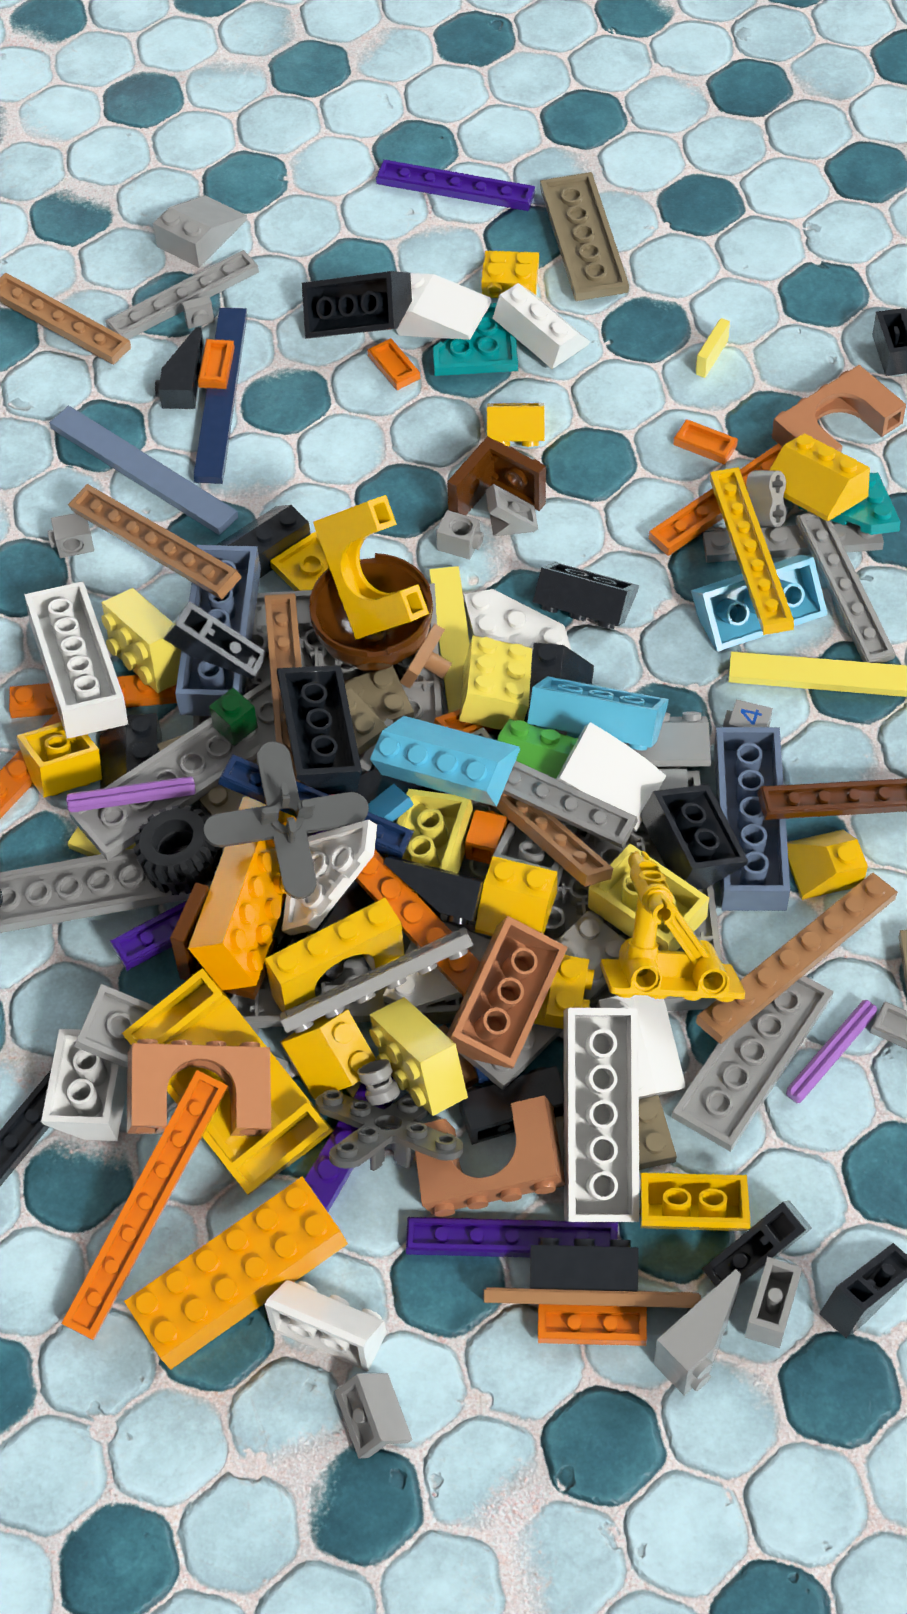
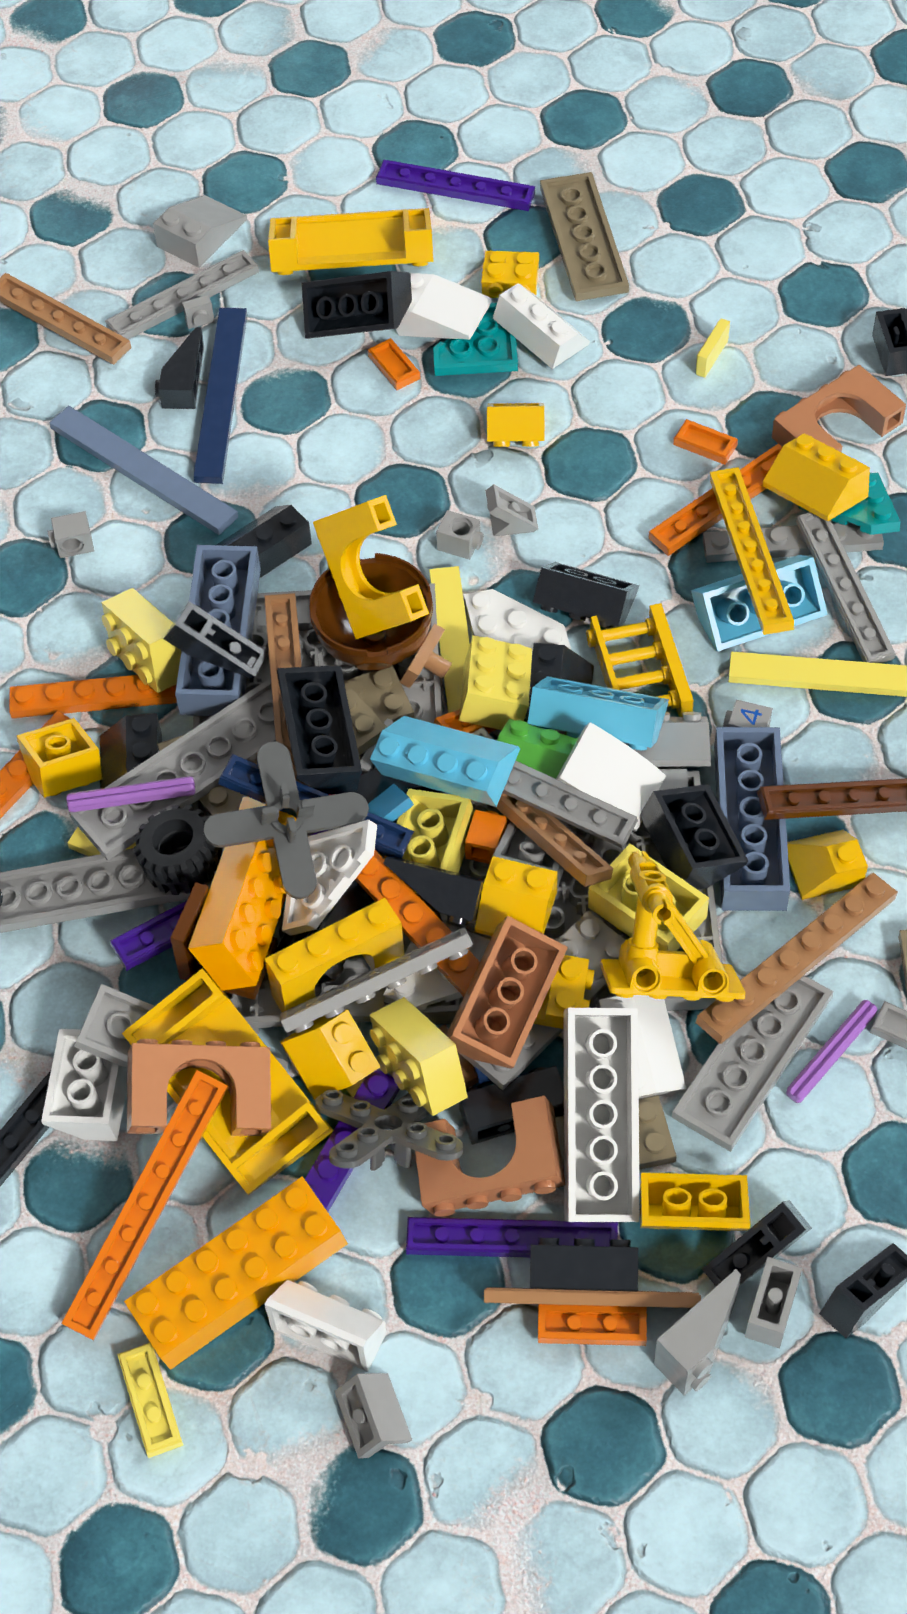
(76, 660): white brick -> none
(150, 1400): none -> light yellow tile
(155, 541): medium nougat plate -> none
(216, 364): orange tile -> none
(233, 716): dark green brick -> none
(301, 563): yellow plate -> none
(350, 240): none -> yellow slope
(378, 1082): light grey wheel -> none
(499, 466): reddish brown bracket -> none
(662, 649): none -> yellow fence
(766, 495): light grey axle -> none

